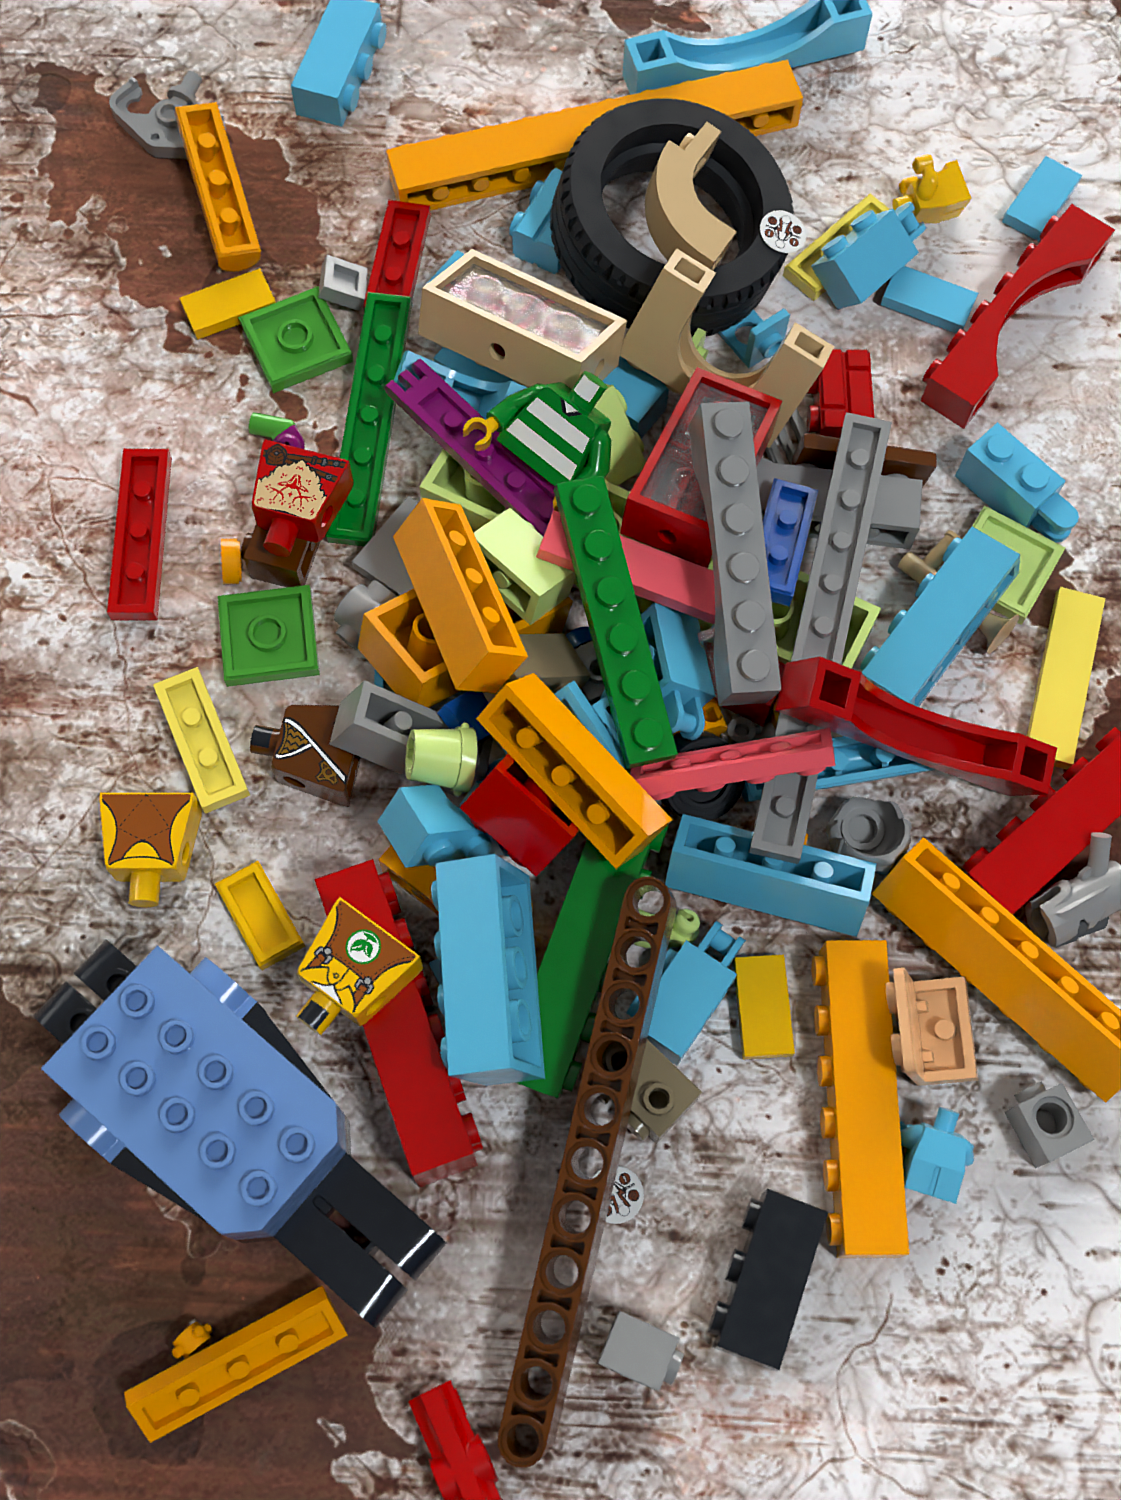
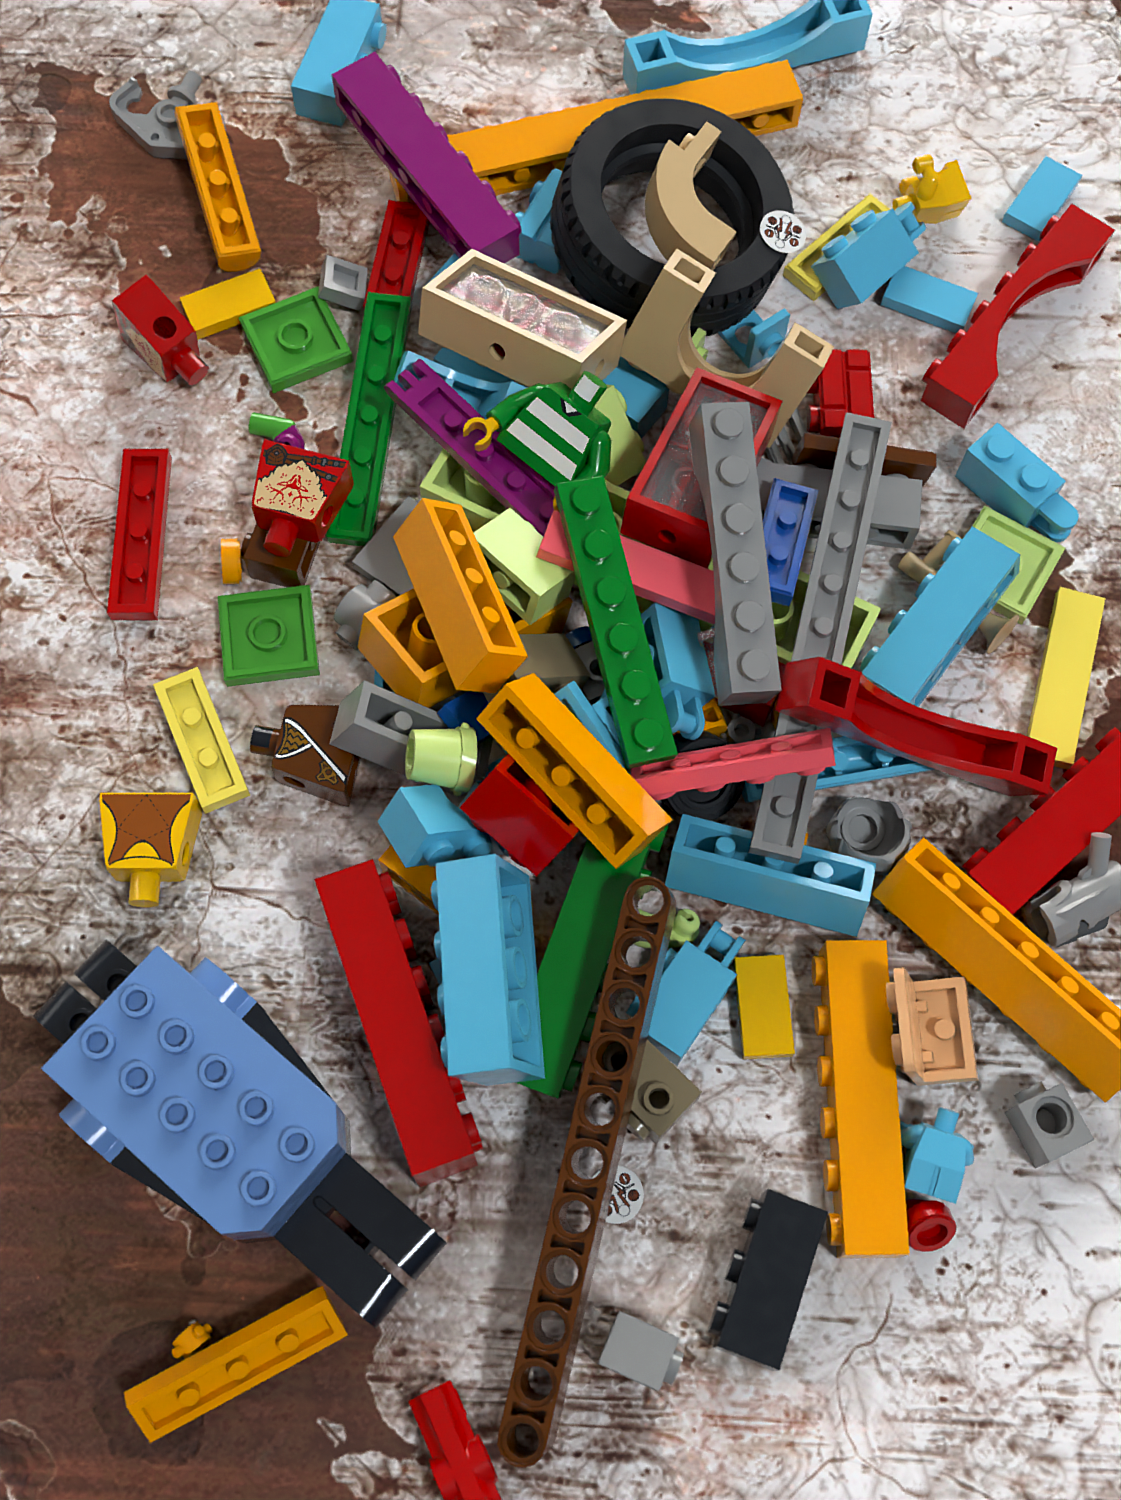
(158, 332): none -> red torso
(259, 915): yellow tile -> none
(353, 969): torso -> none
(424, 160): none -> magenta brick
(929, 1224): none -> red tile

